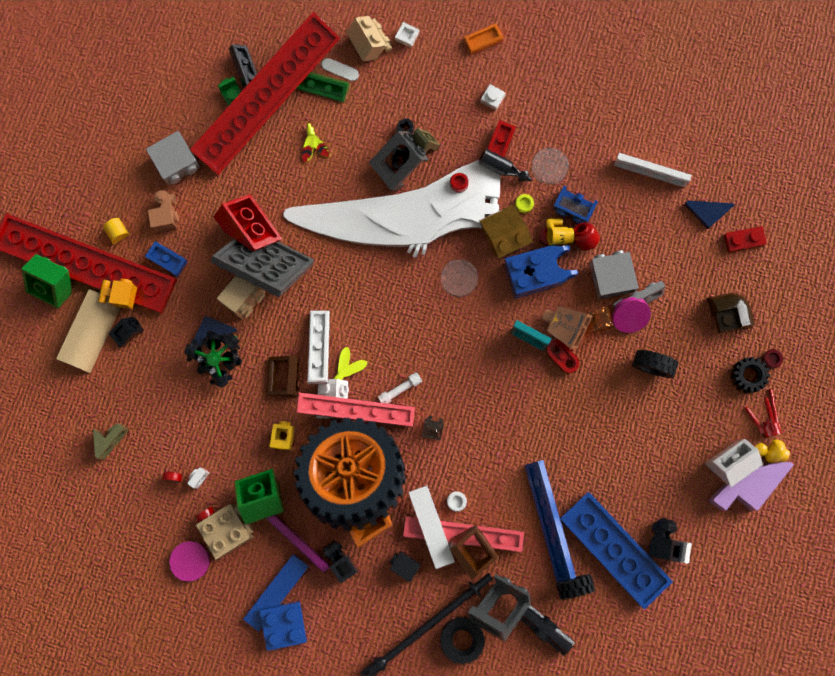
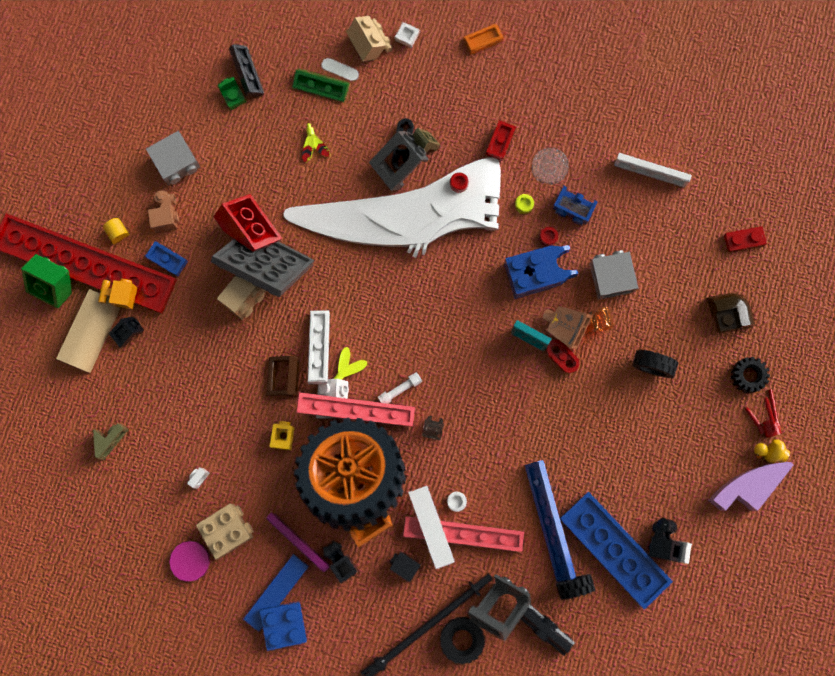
(172, 477): red tile -> none
(205, 514): red tile -> none
(209, 362): black plant -> none
(210, 324): dark blue tile -> none
(258, 496): green brick -> none
(265, 93): red plate -> none
(459, 278): clear tile -> none
(463, 556): reddish brown tile -> none
(493, 97): white plate -> none
(502, 165): black wheel -> none
(505, 231): pearl gold slope -> none
(558, 235): yellow piece -> none
(586, 236): red head -> none
(631, 315): dark pink tile -> none
(649, 294): light grey hinge -> none
(708, 212): dark blue tile -> none
(735, 462): white slope -> none
(772, 358): dark red tile -> none

